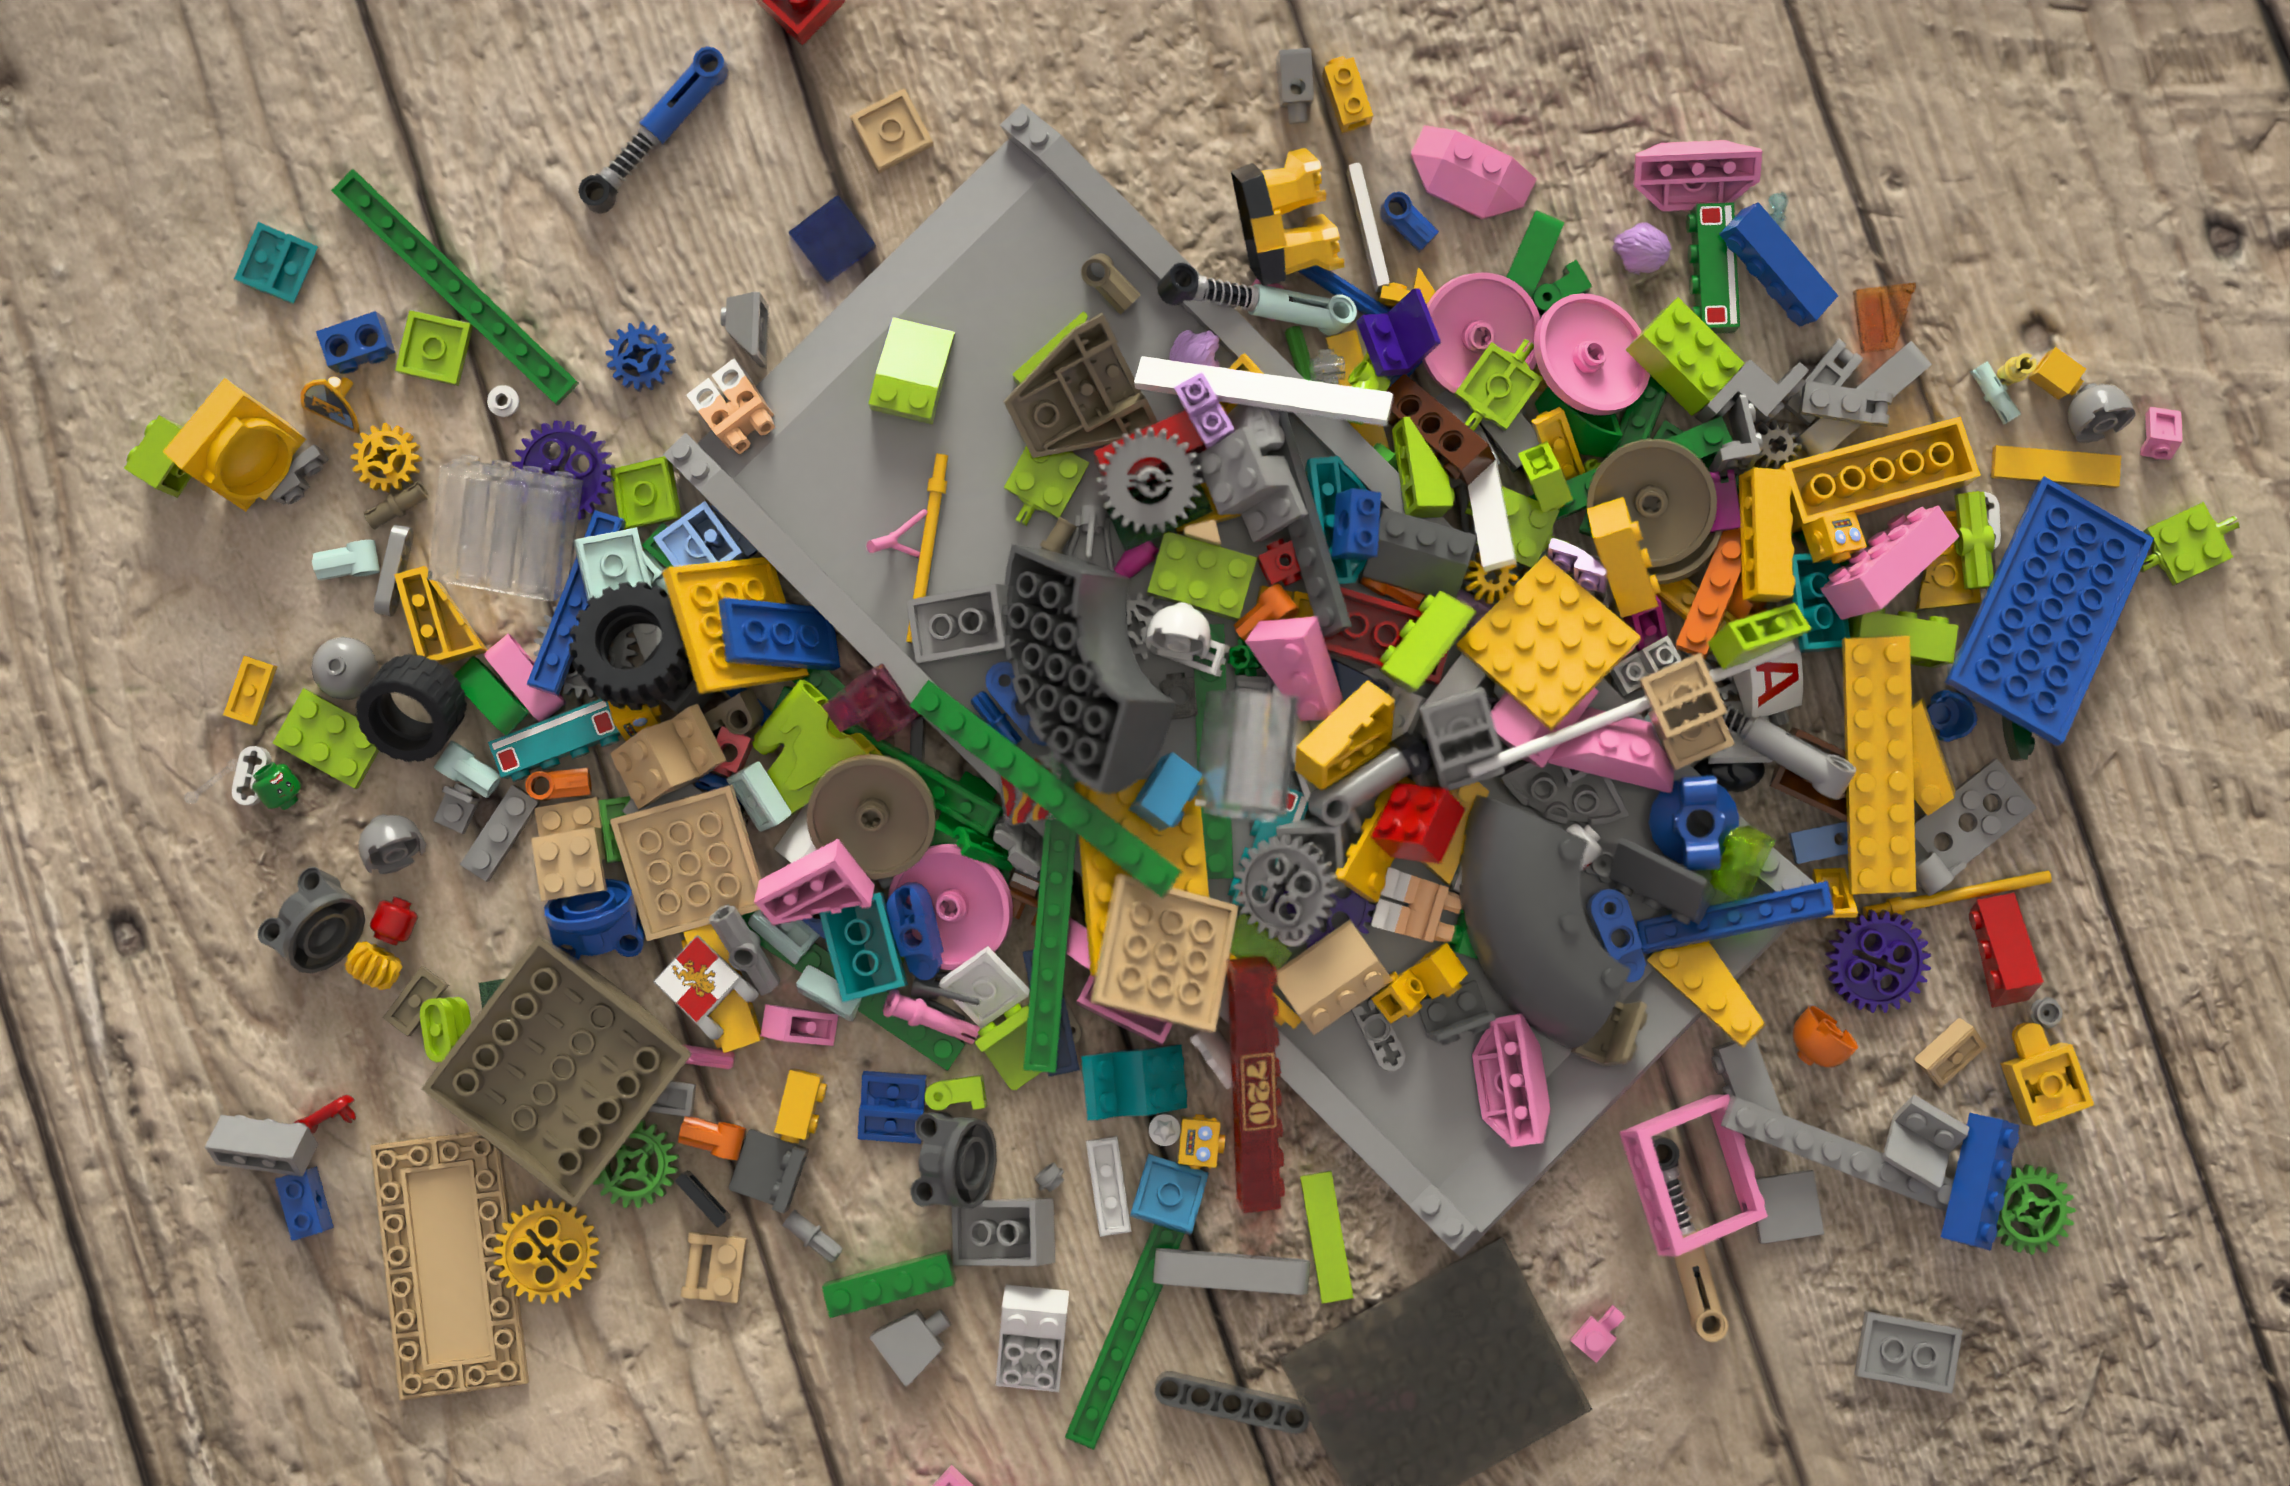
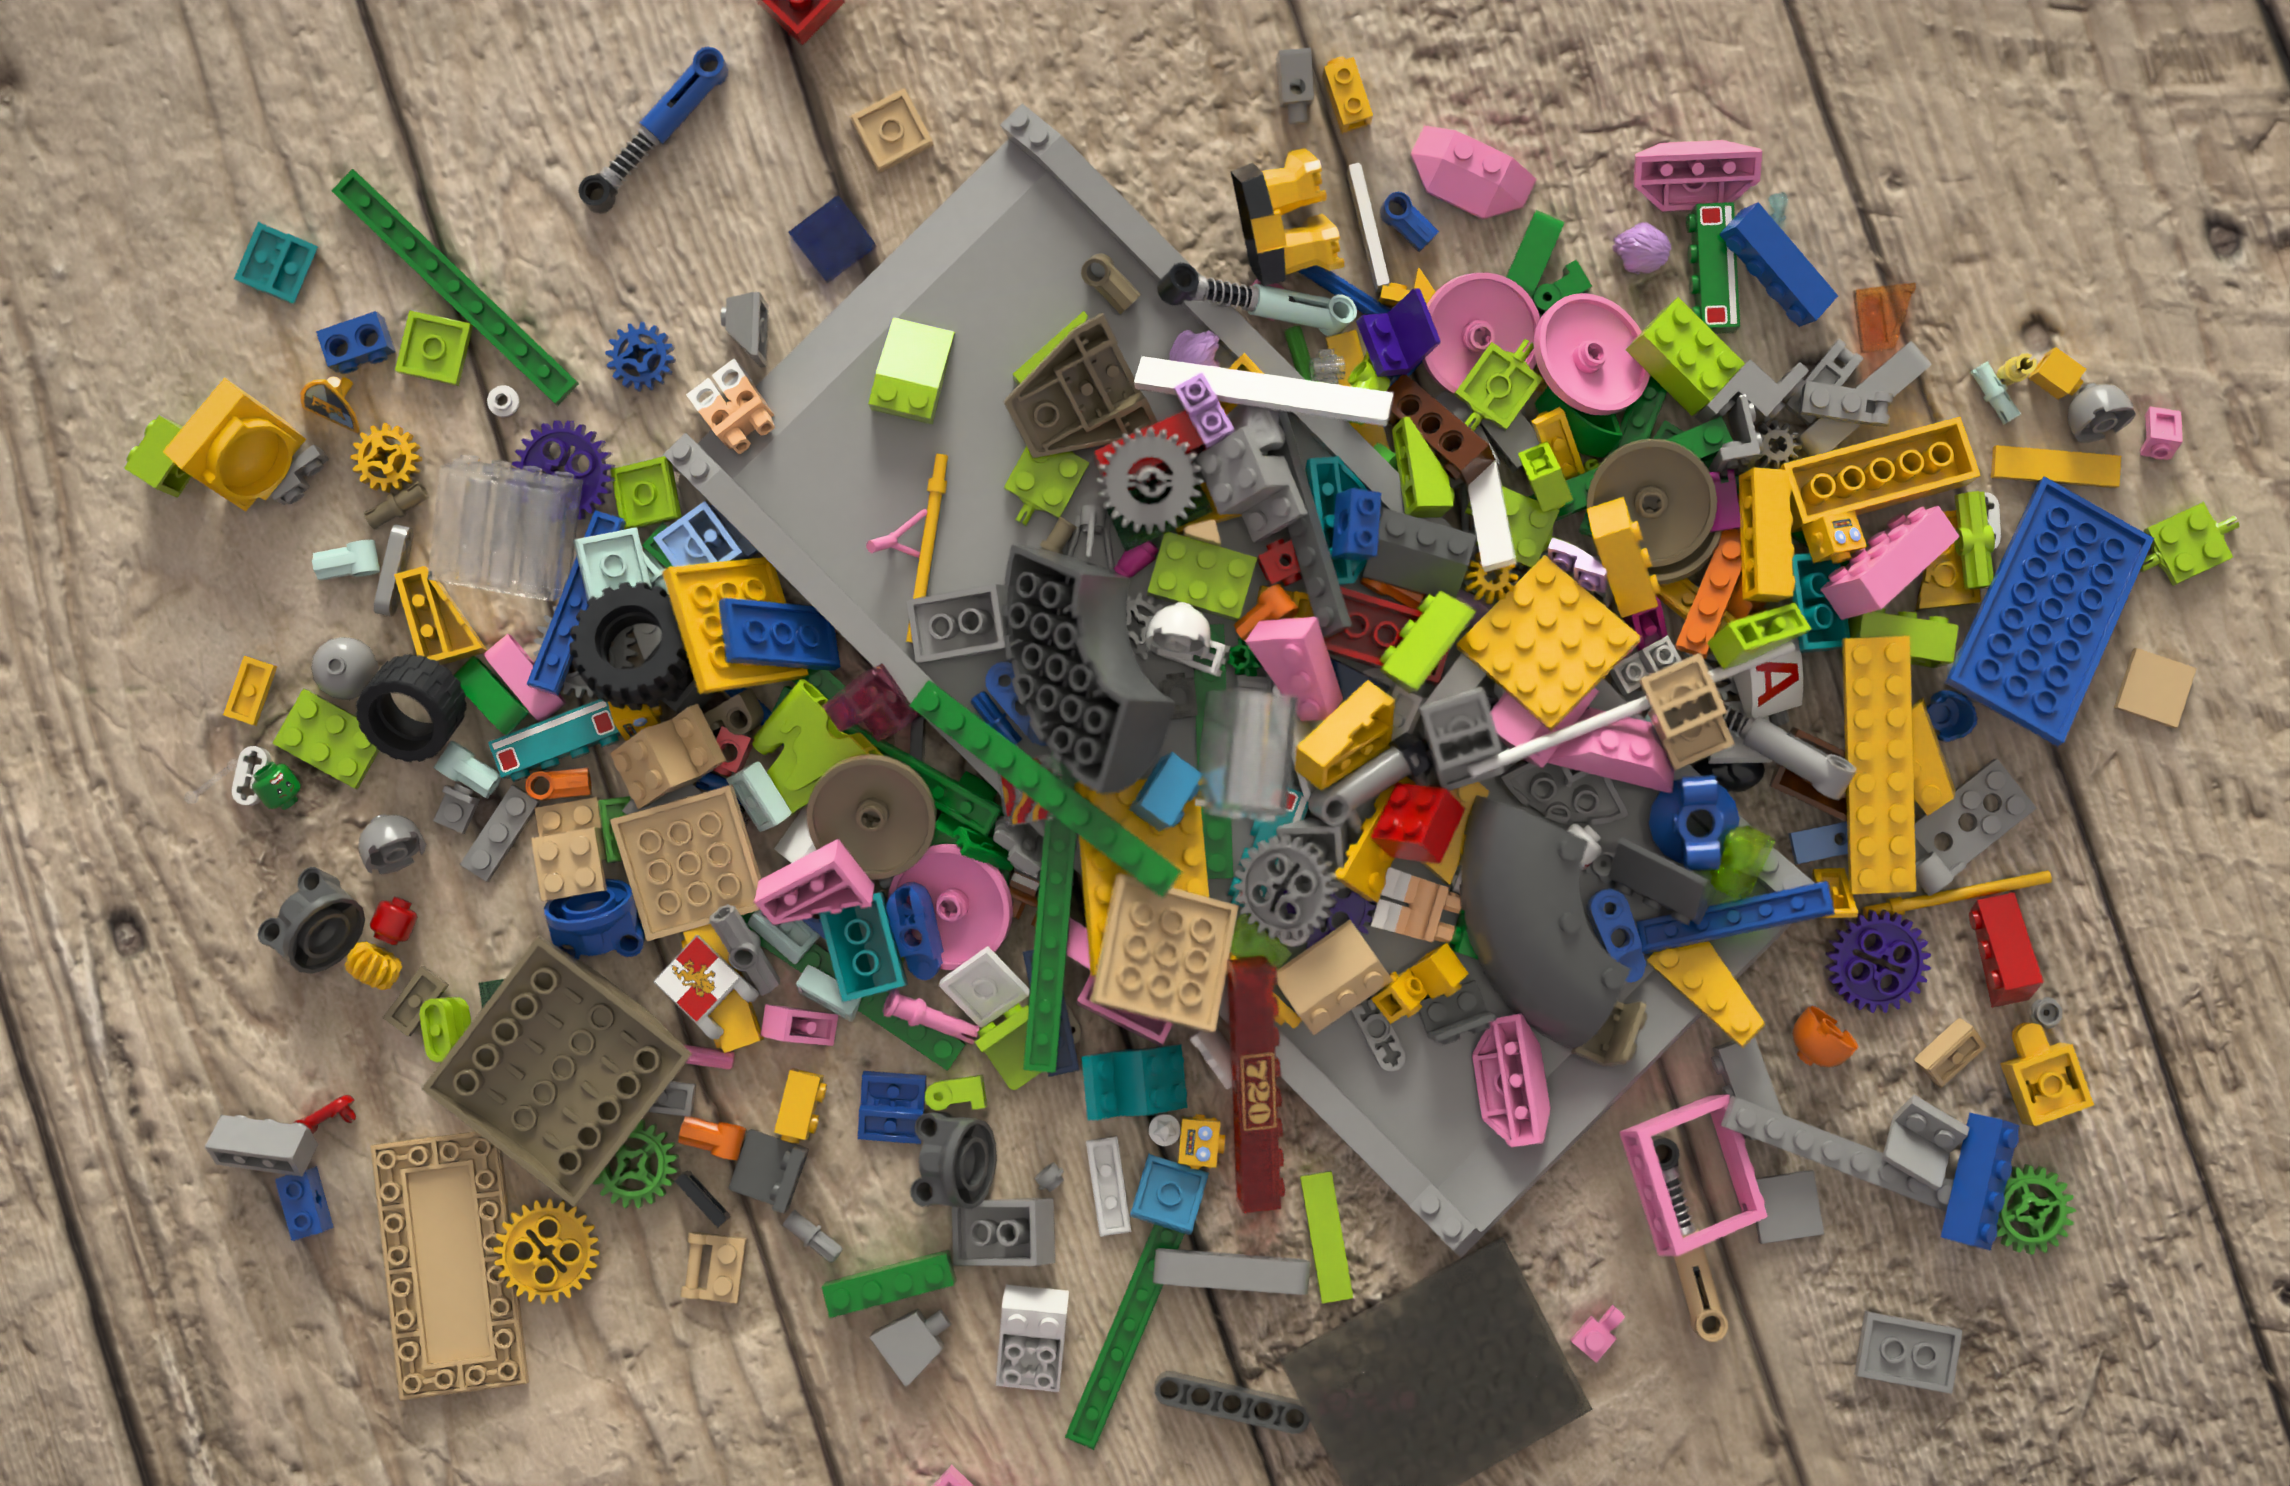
(931, 990): dark grey plant -> none
(2017, 740): dark green slope -> none
(2155, 688): none -> tan tile

